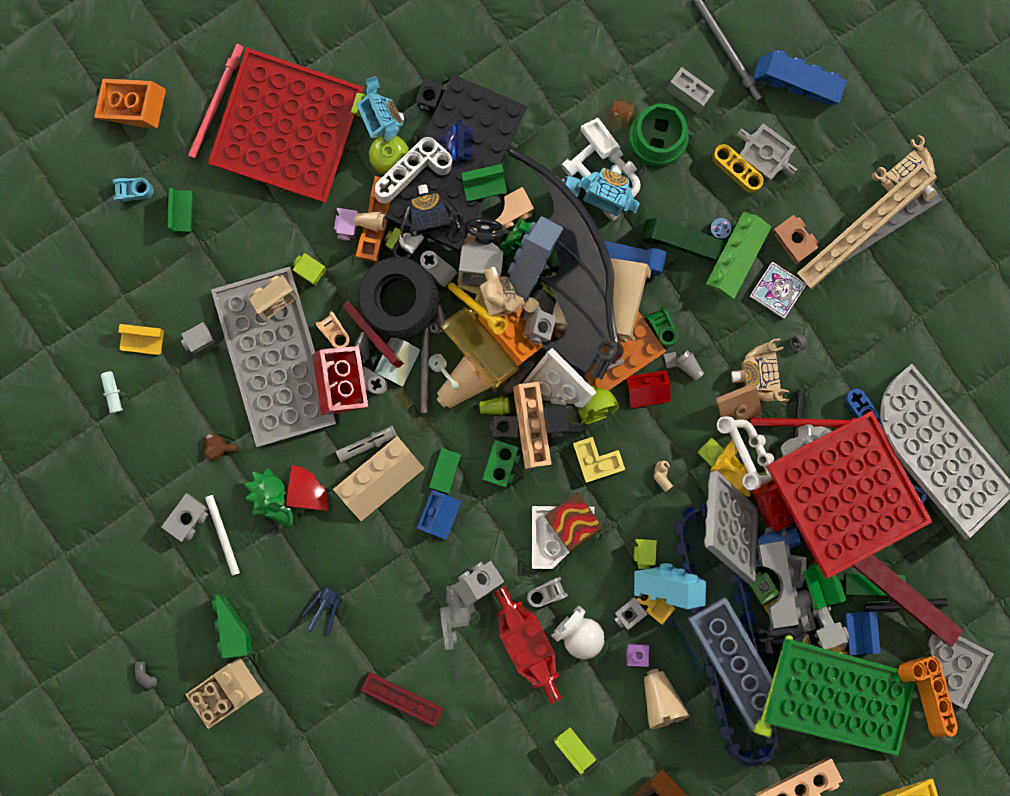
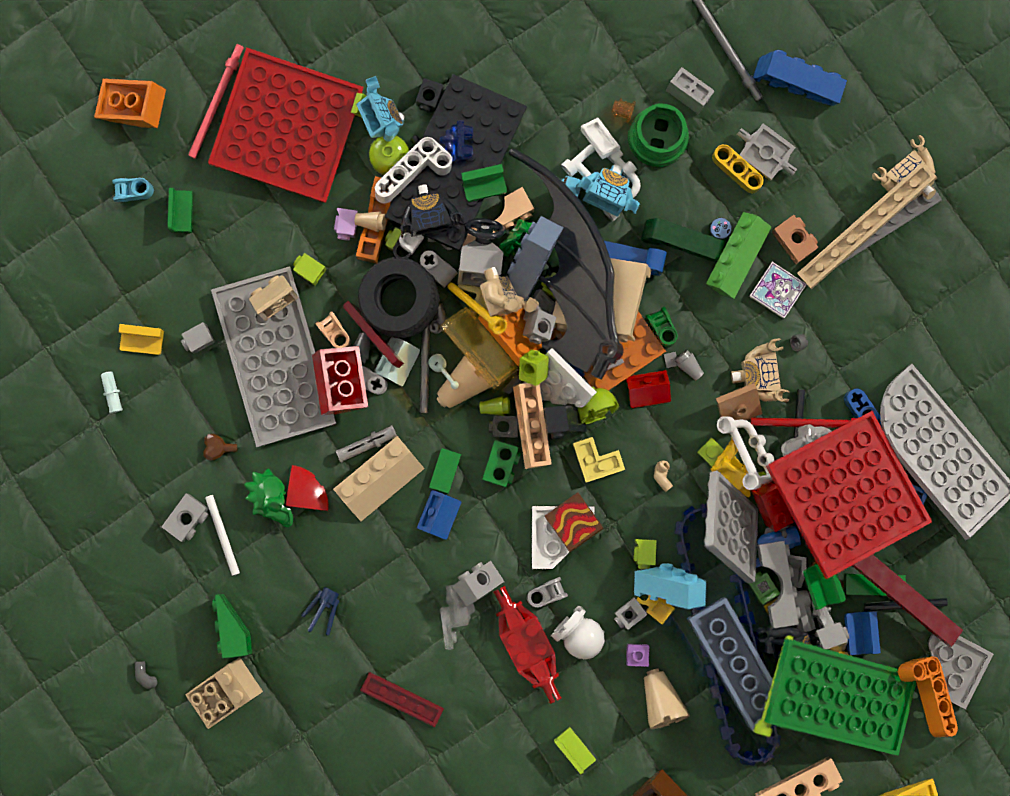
(533, 367): none -> lime brick

